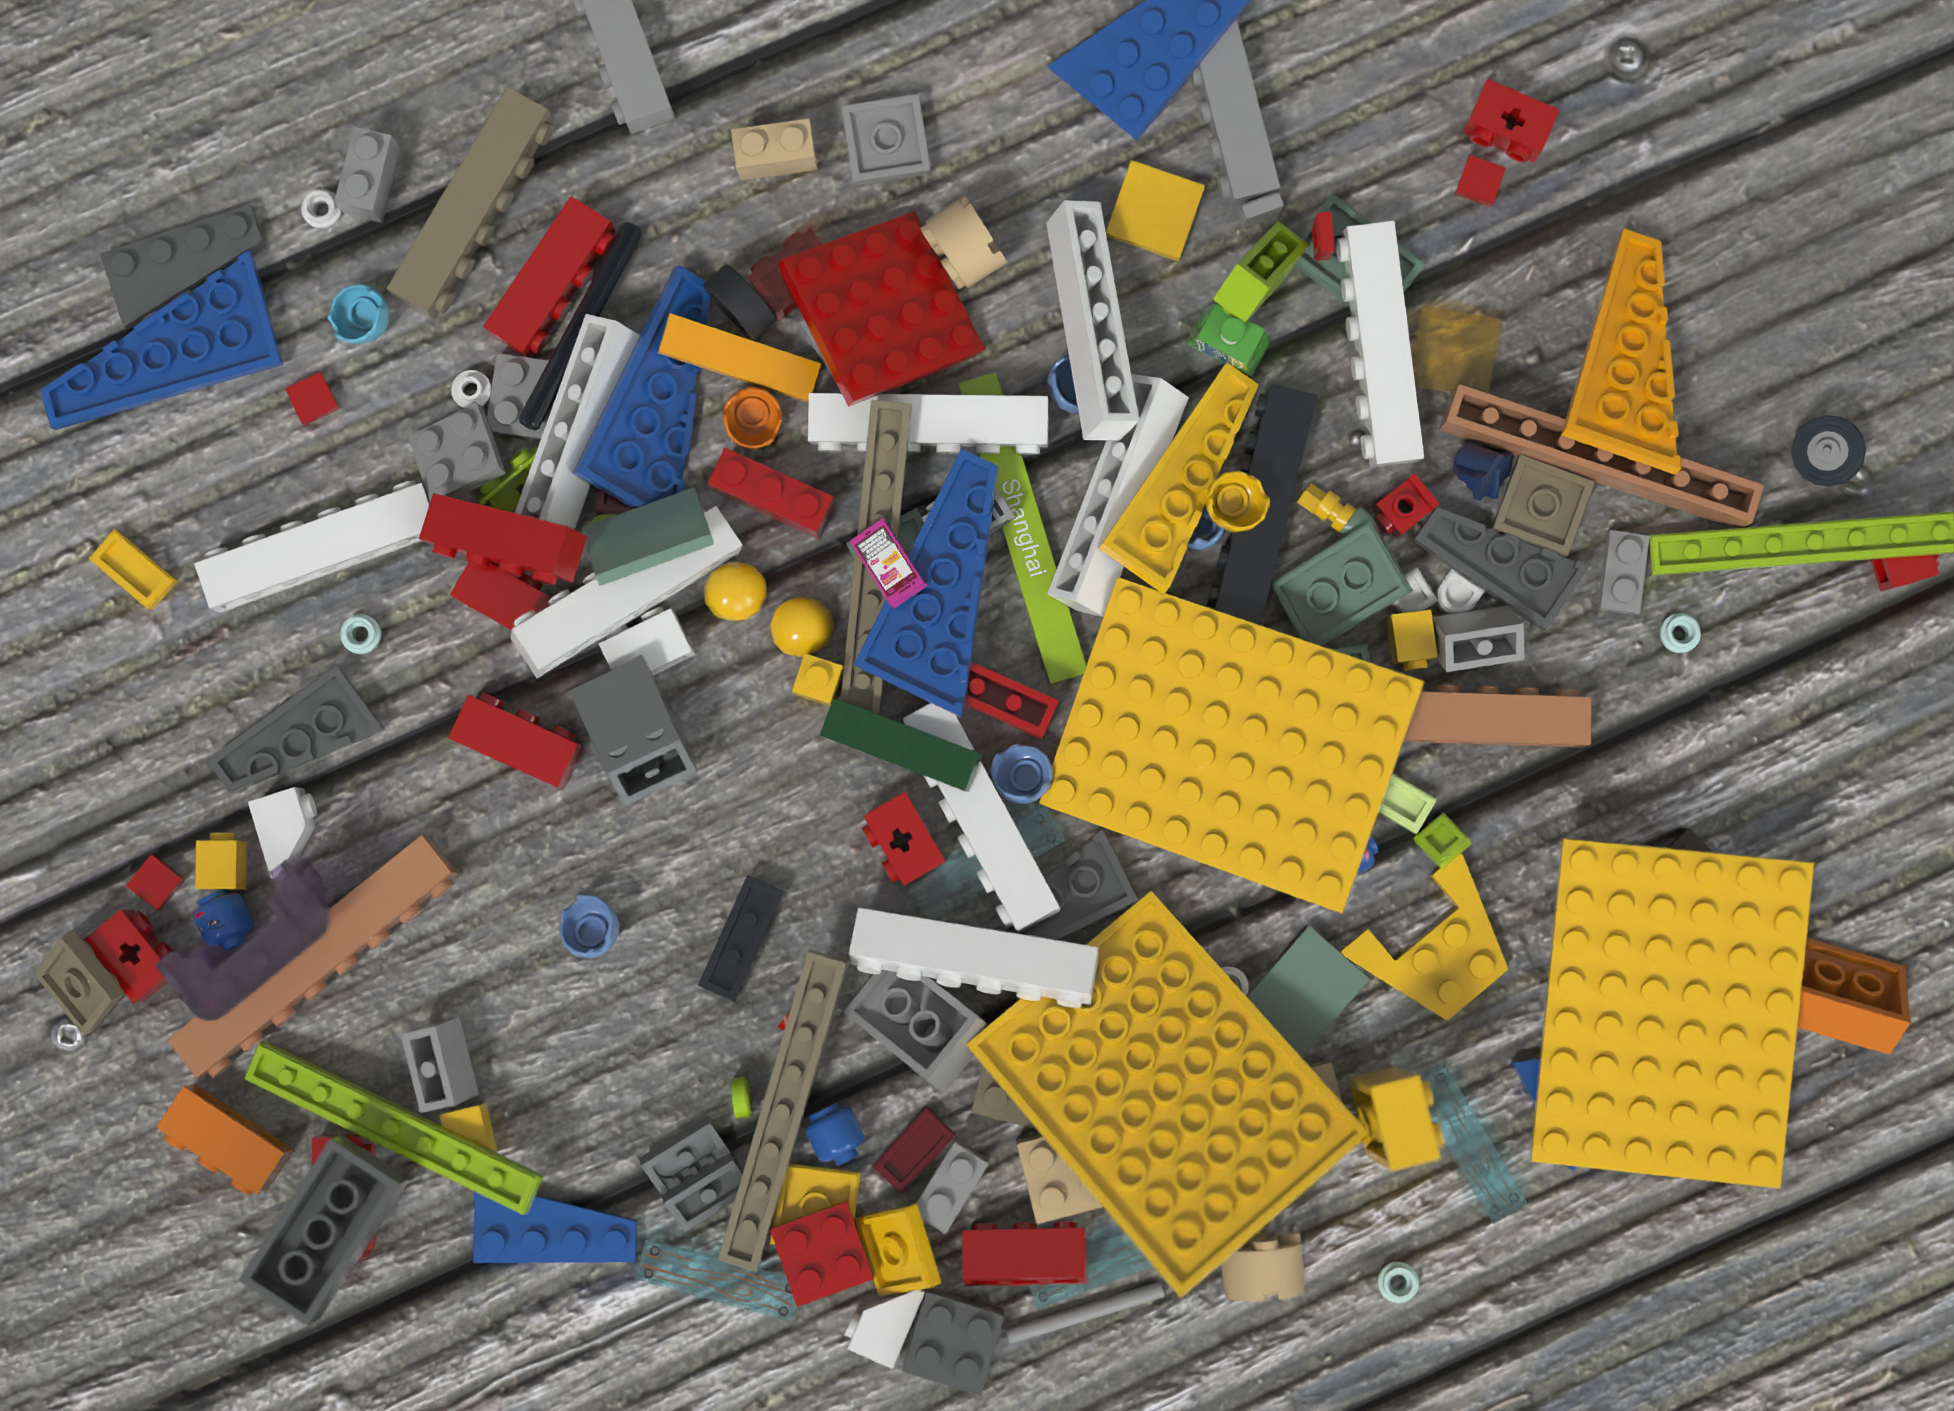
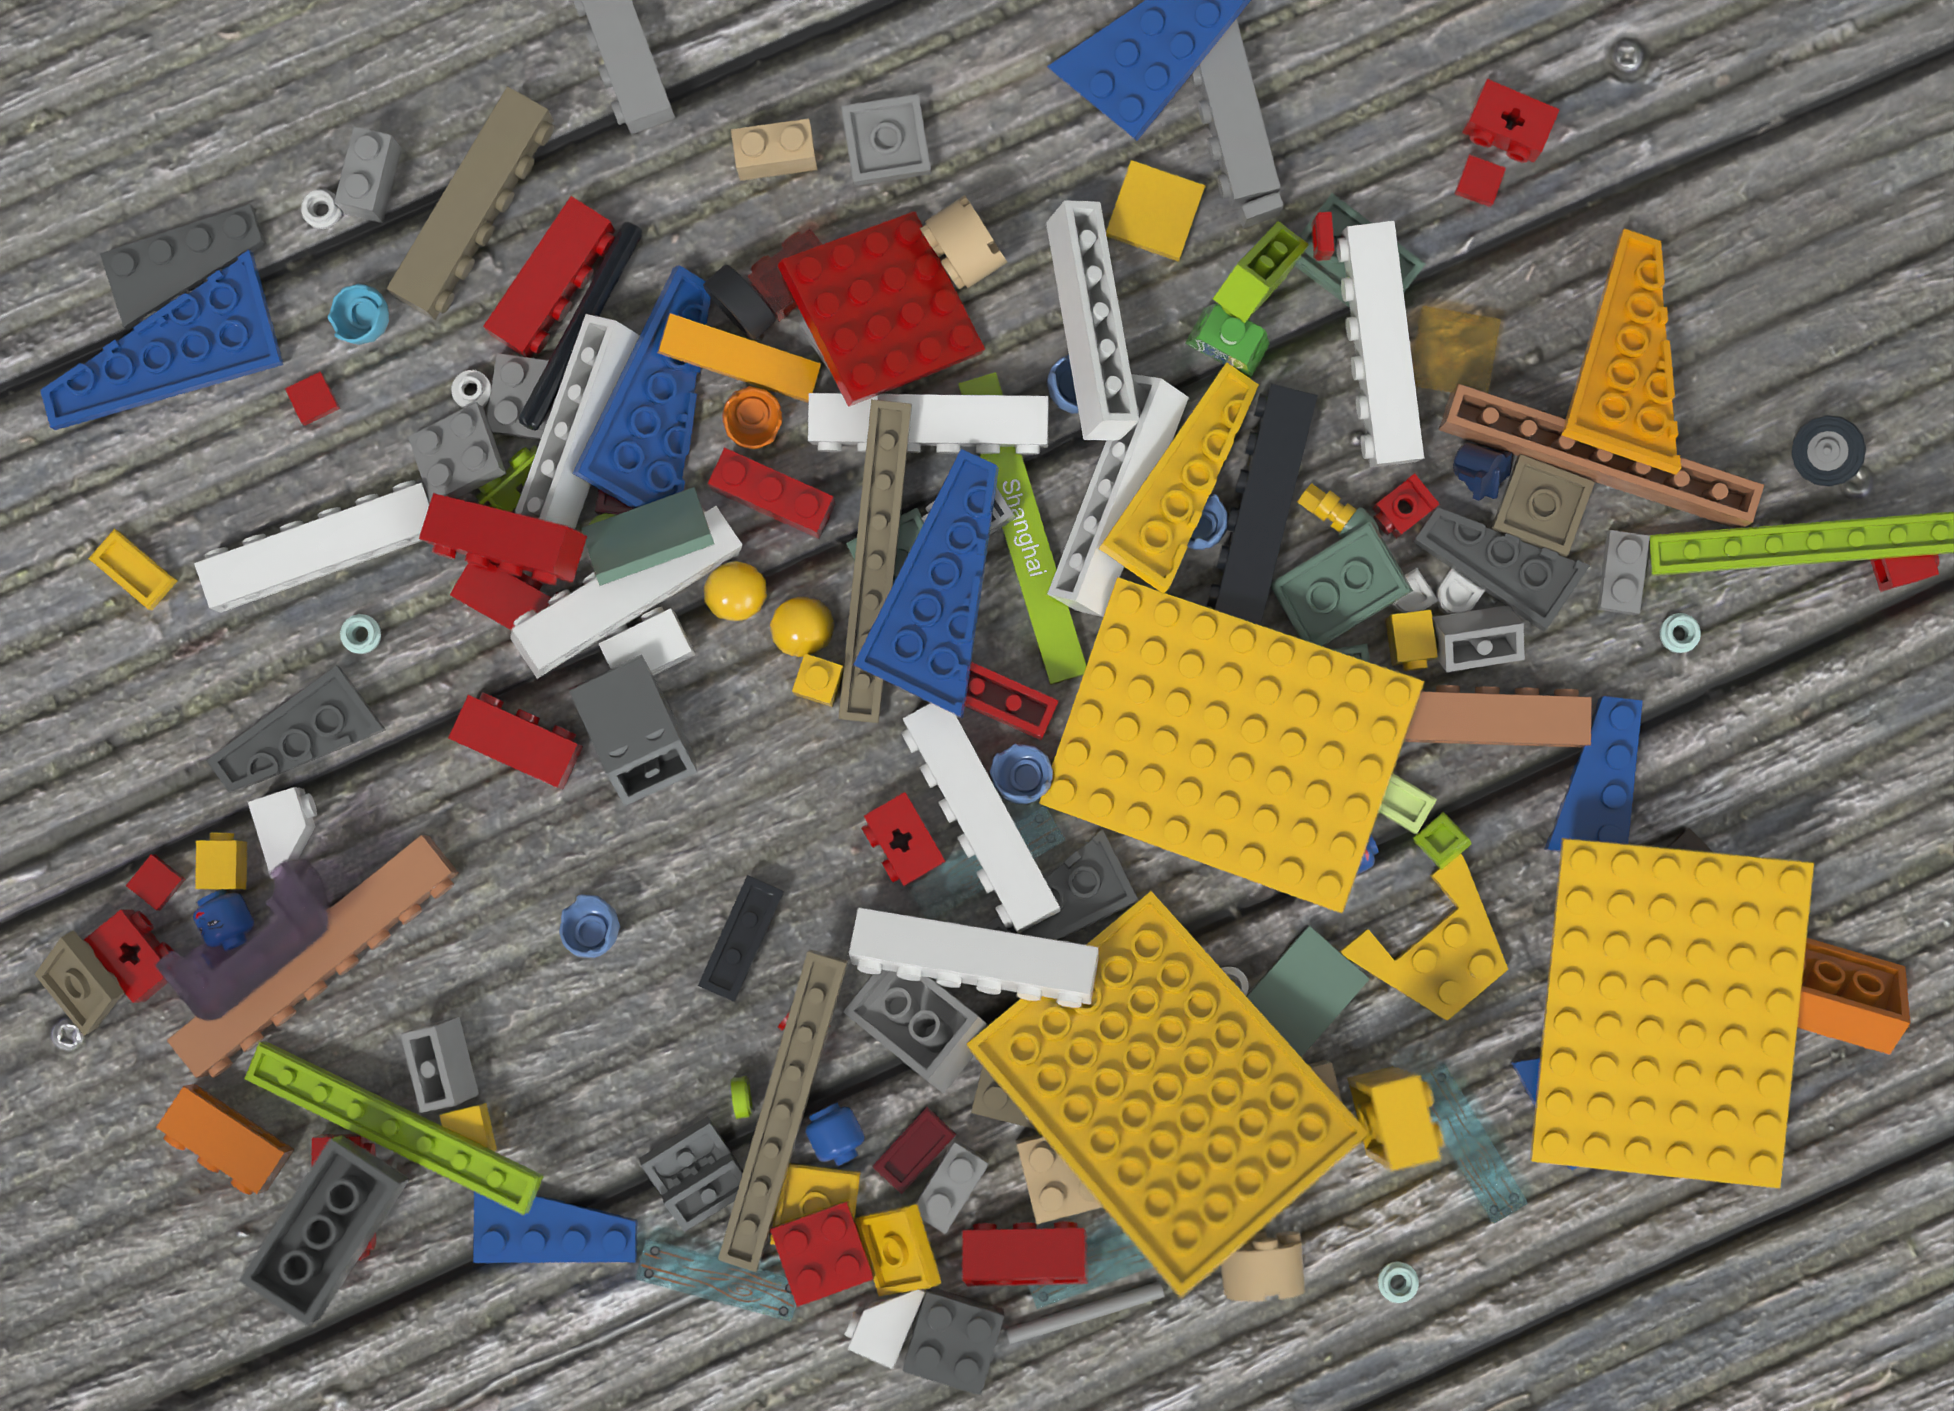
(888, 563): tile -> none
(901, 744): dark green tile -> none
(1236, 501): yellow hair -> none
(1604, 778): none -> blue wing

